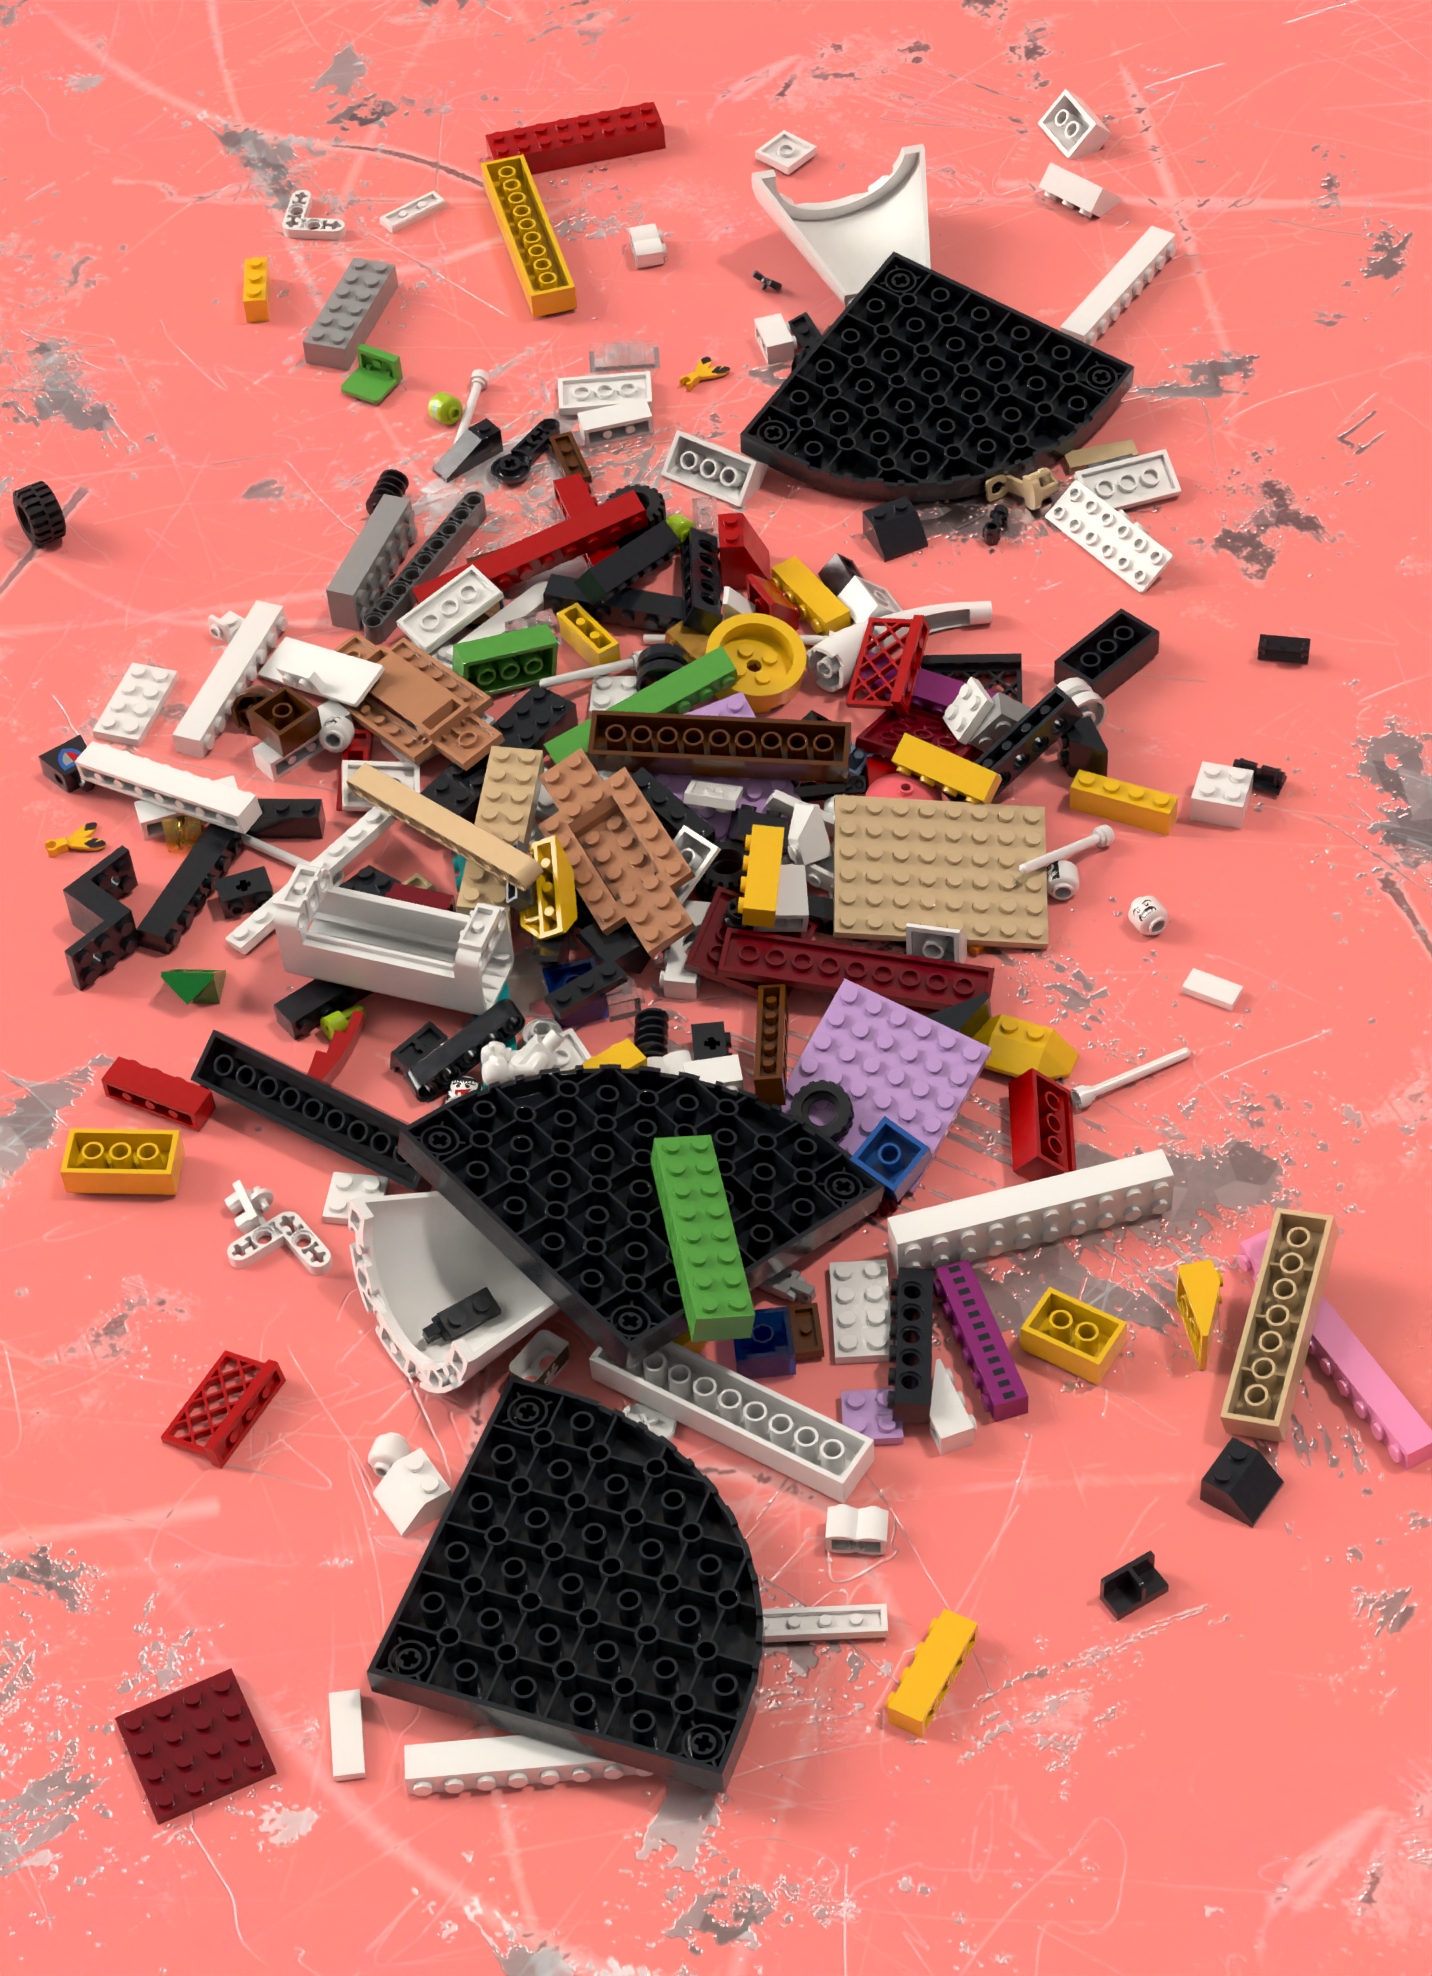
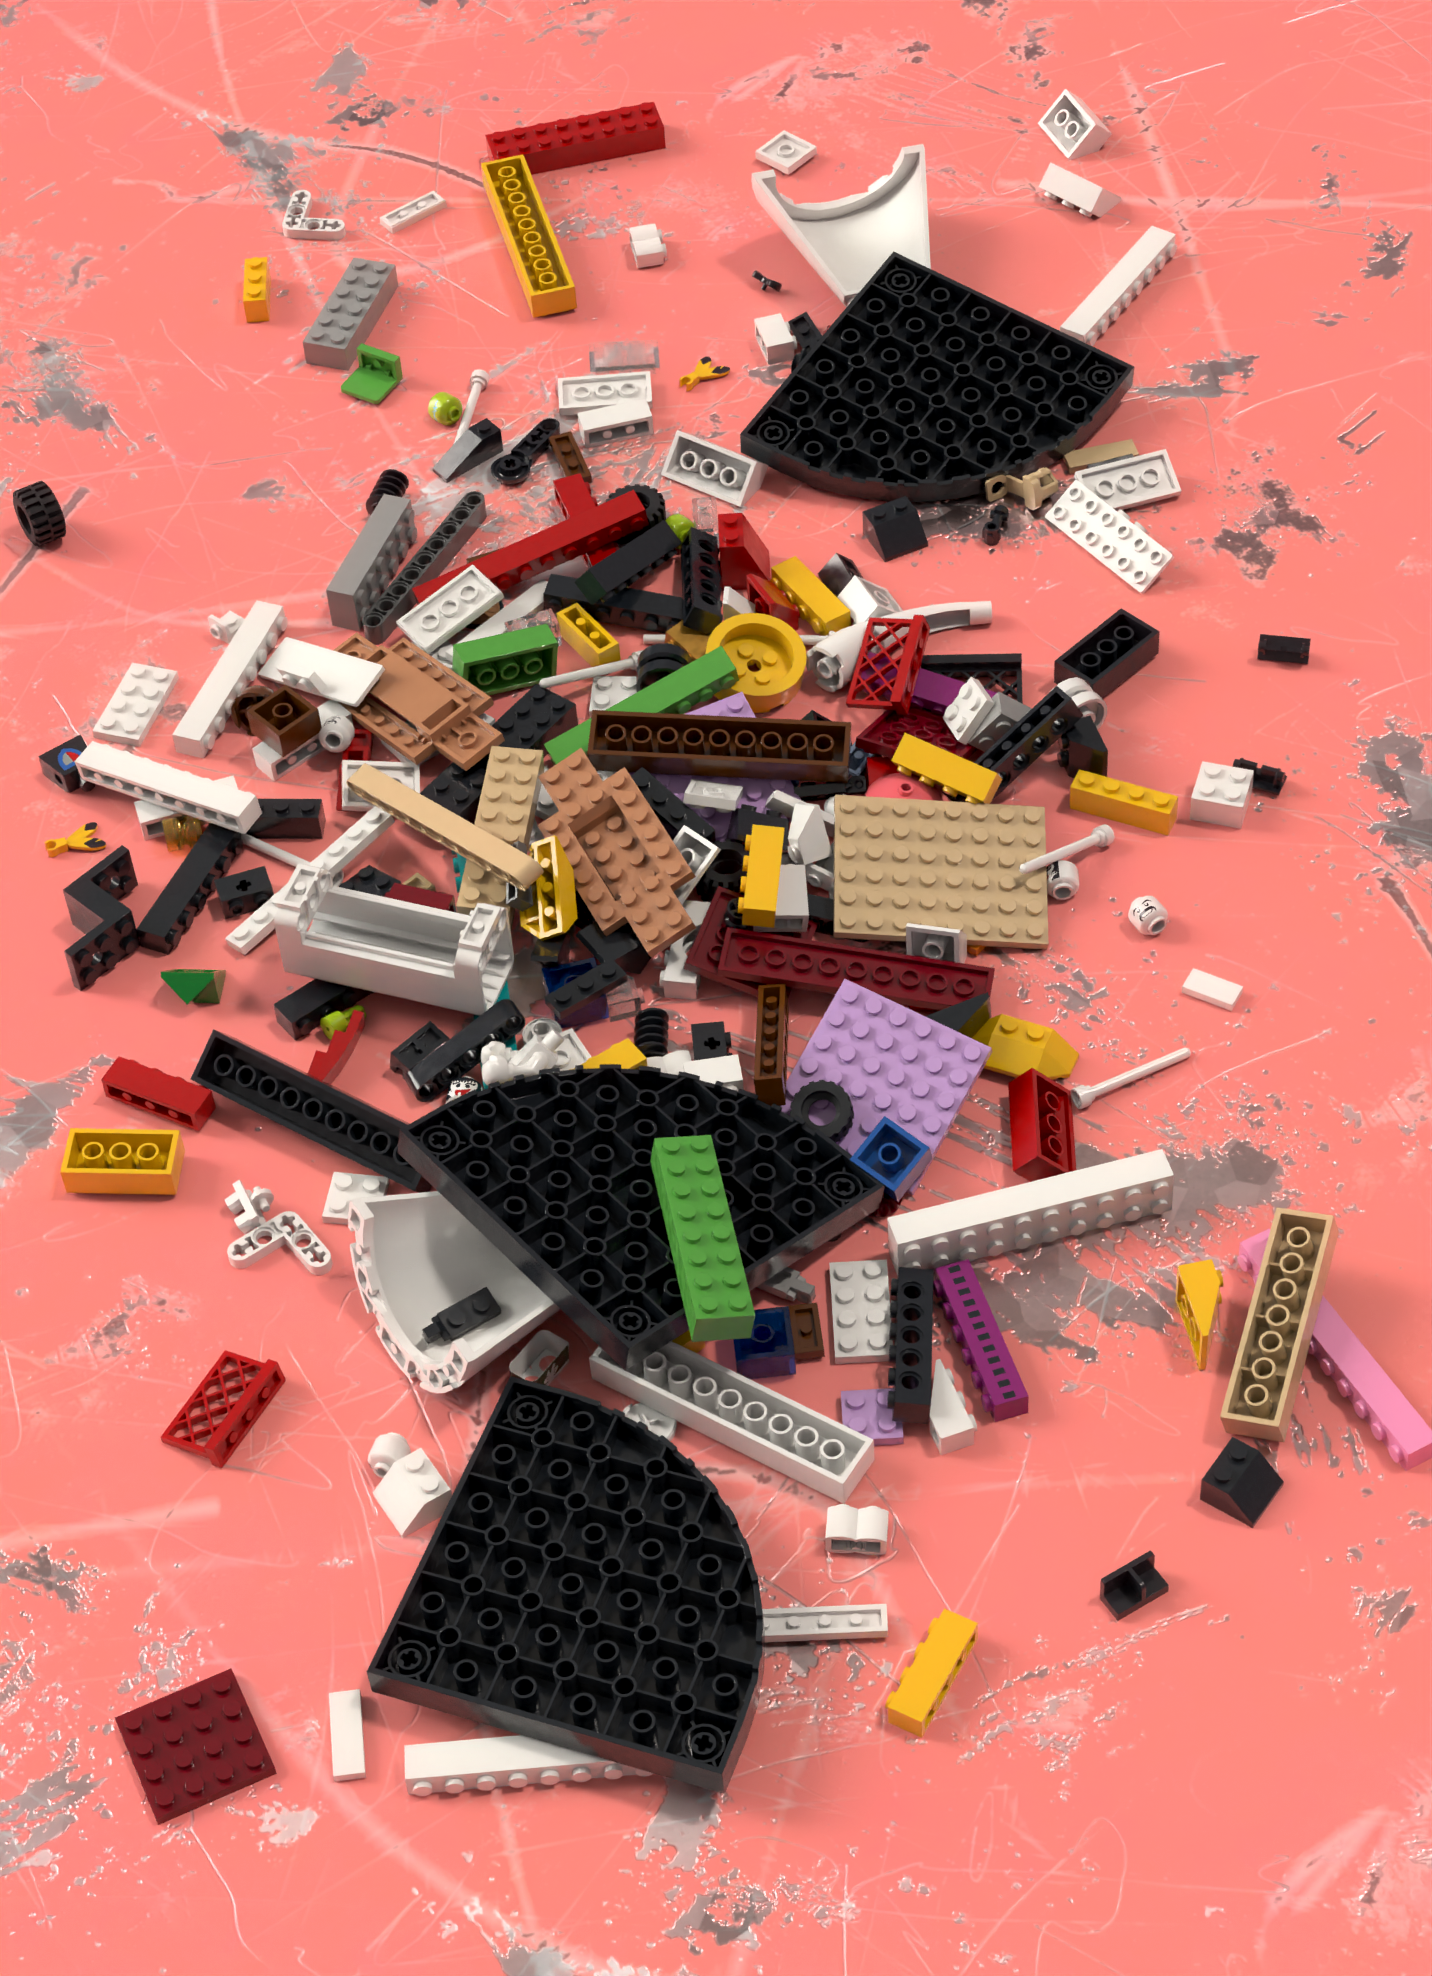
(1073, 1335): yellow brick -> none

